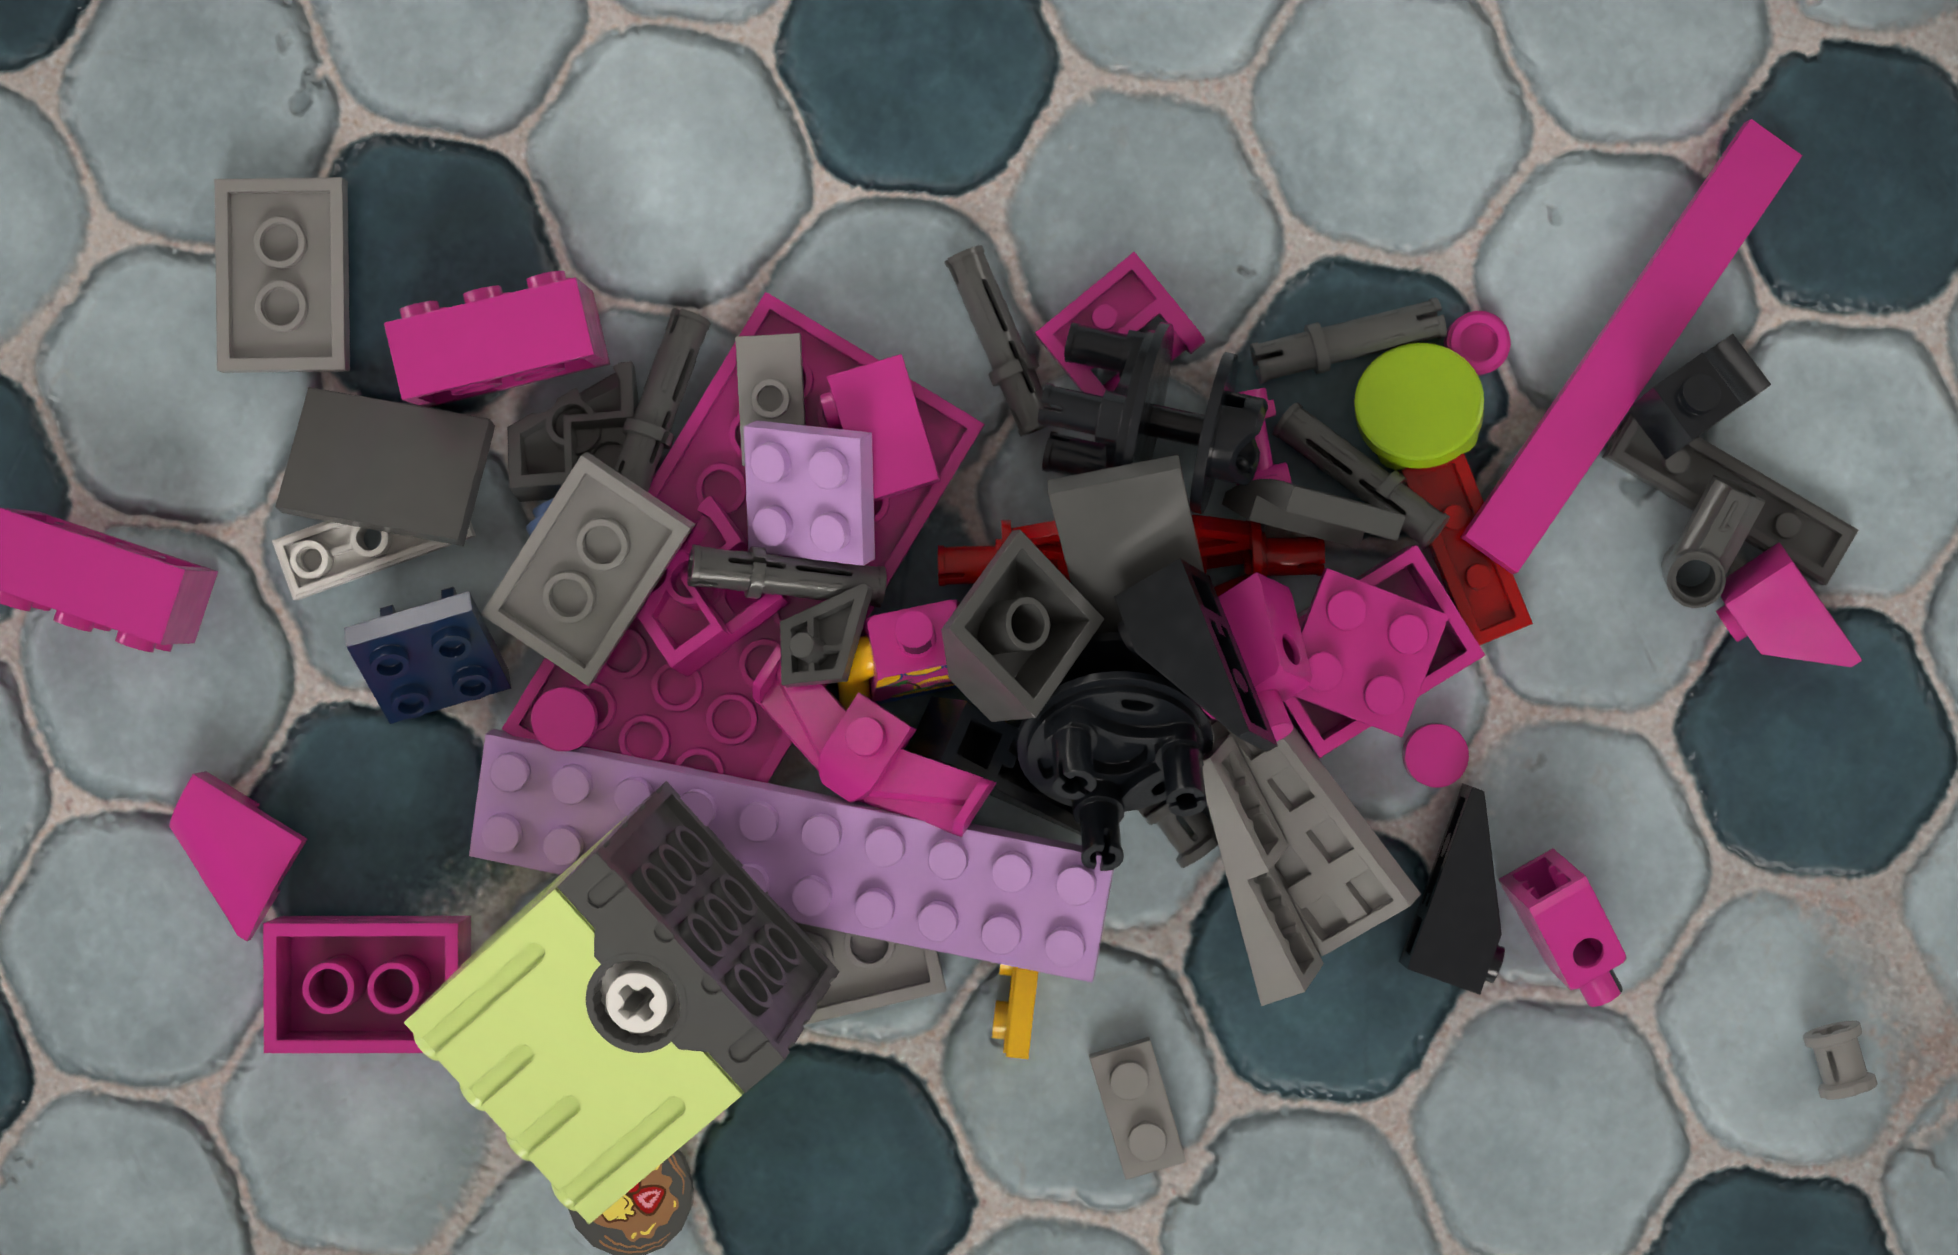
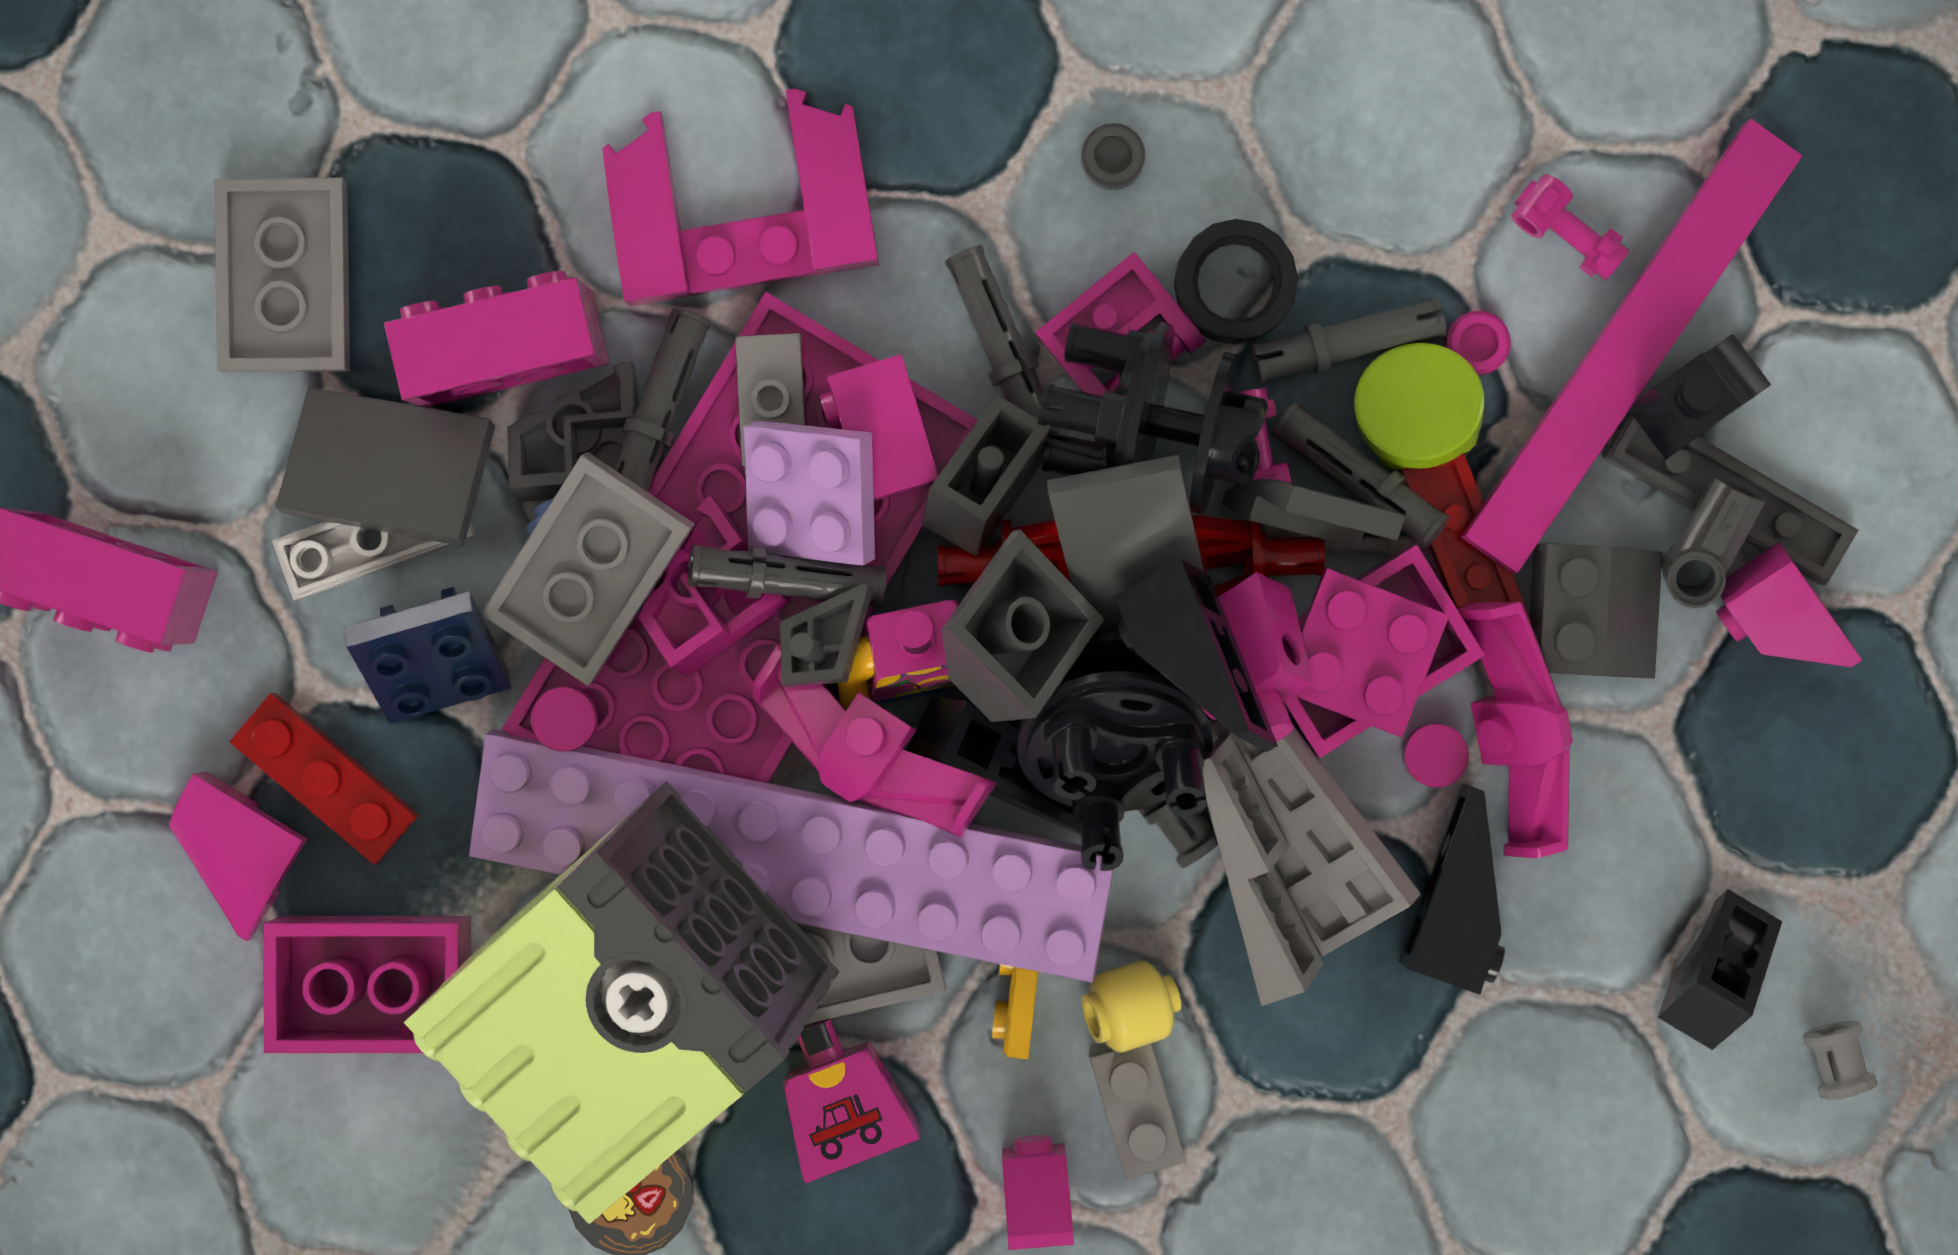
(324, 778): none -> red plate
(670, 263): none -> dark pink wedge
(843, 1104): none -> dark pink torso
(985, 475): none -> dark grey brick
(1037, 1193): none -> dark pink slope
(1112, 156): none -> dark grey tile
(1131, 1006): none -> light yellow head
(1262, 241): none -> black tyre
(1523, 728): none -> dark pink plate
(1543, 208): none -> dark pink bar
(1567, 925): dark pink torso -> none
(1596, 609): none -> dark grey slope
(1722, 972): none -> black arch

